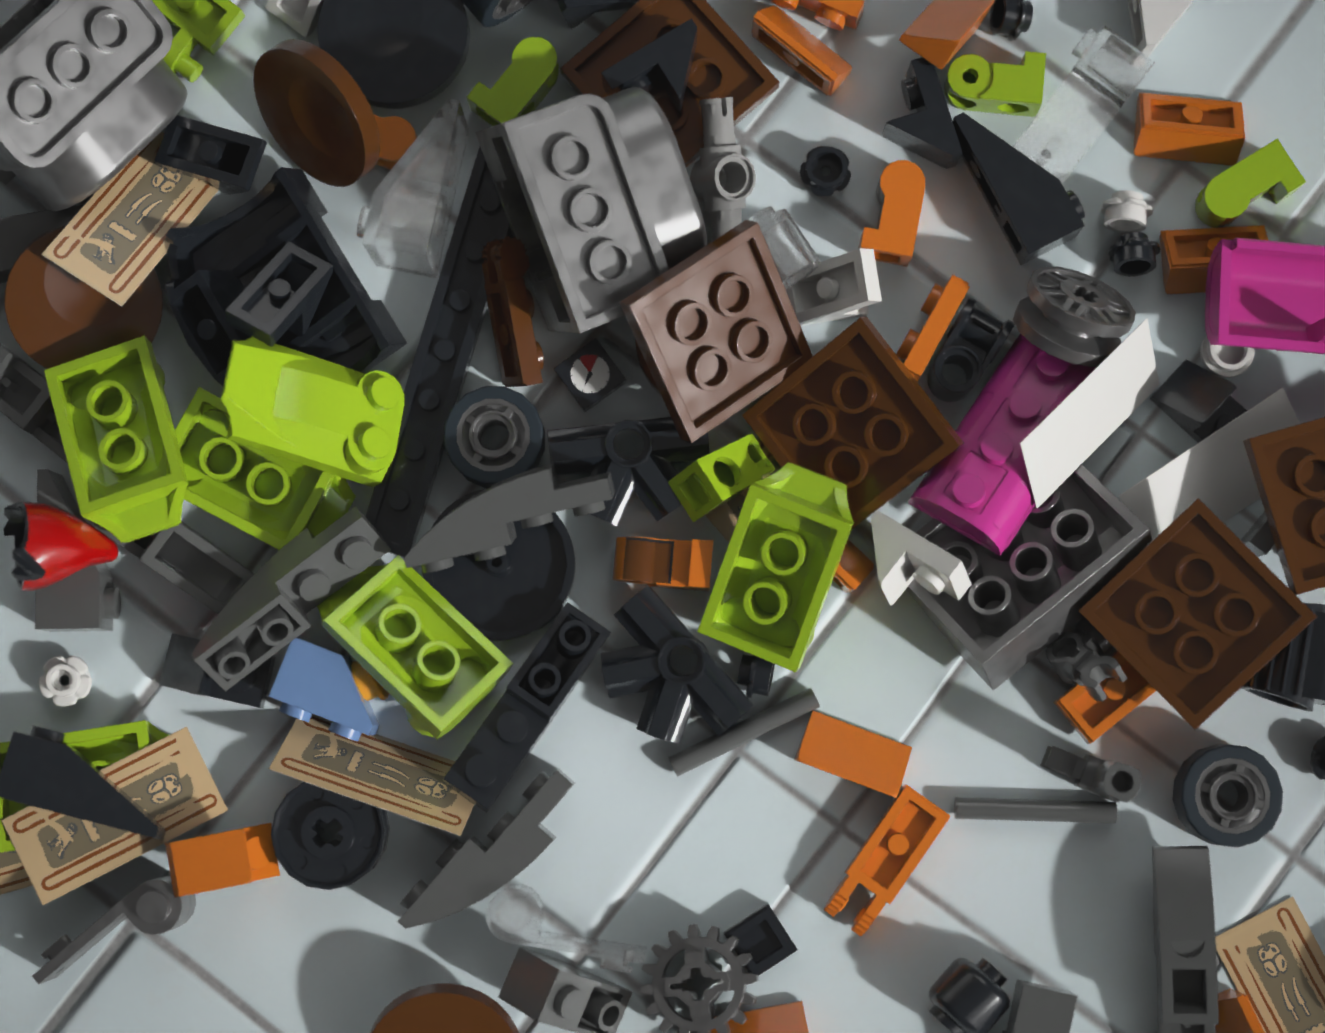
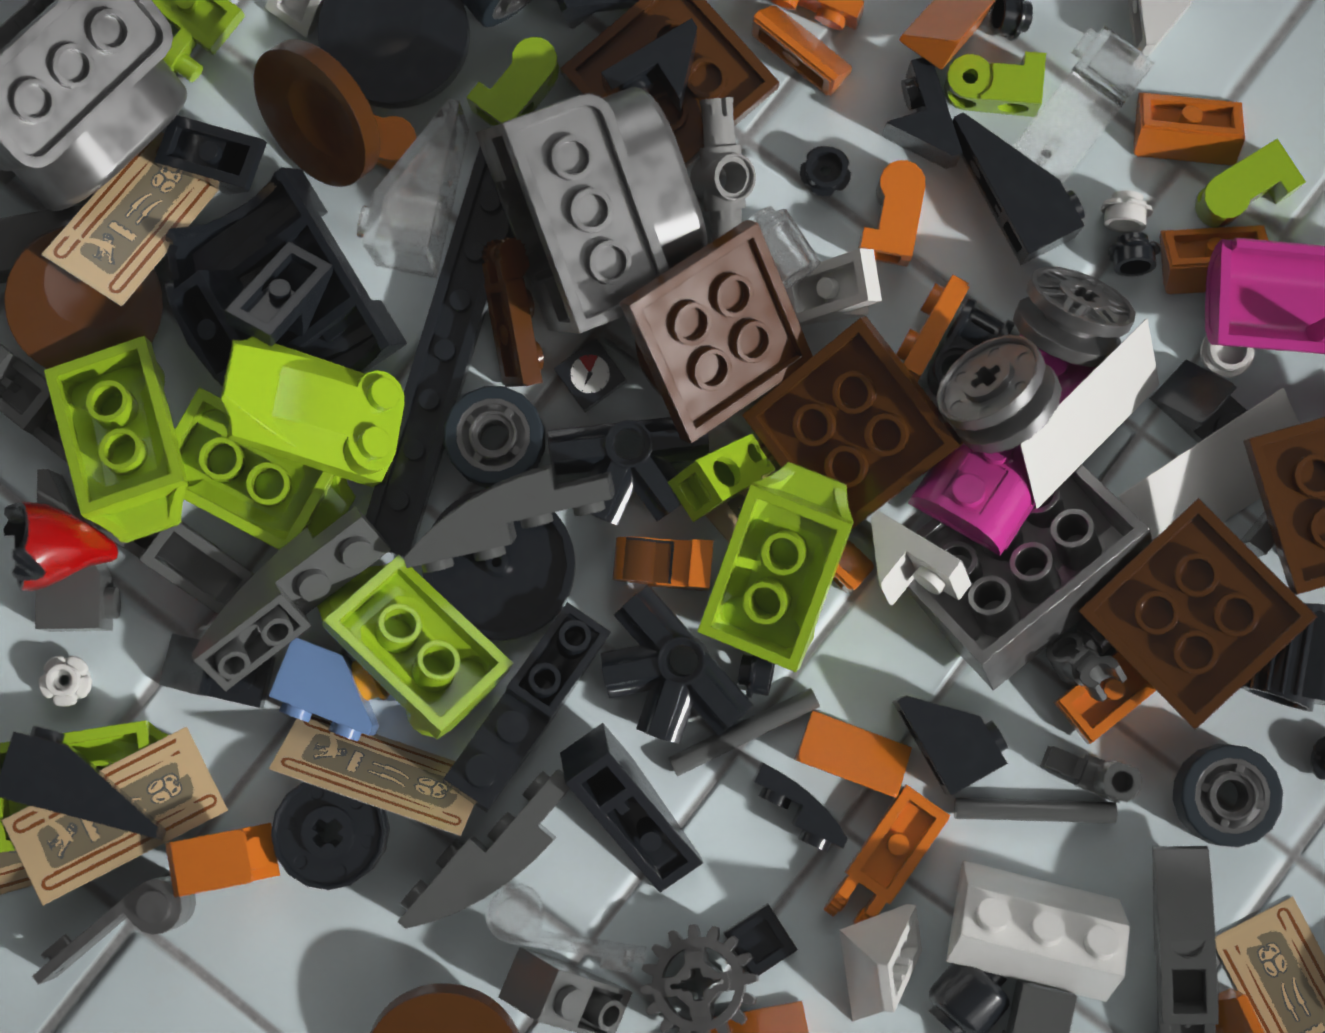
(628, 807): none -> black slope
(812, 817): none -> black slope
(880, 959): none -> white slope
(952, 742): none -> black slope
(999, 394): none -> flat silver wheel
(1038, 932): none -> white slope

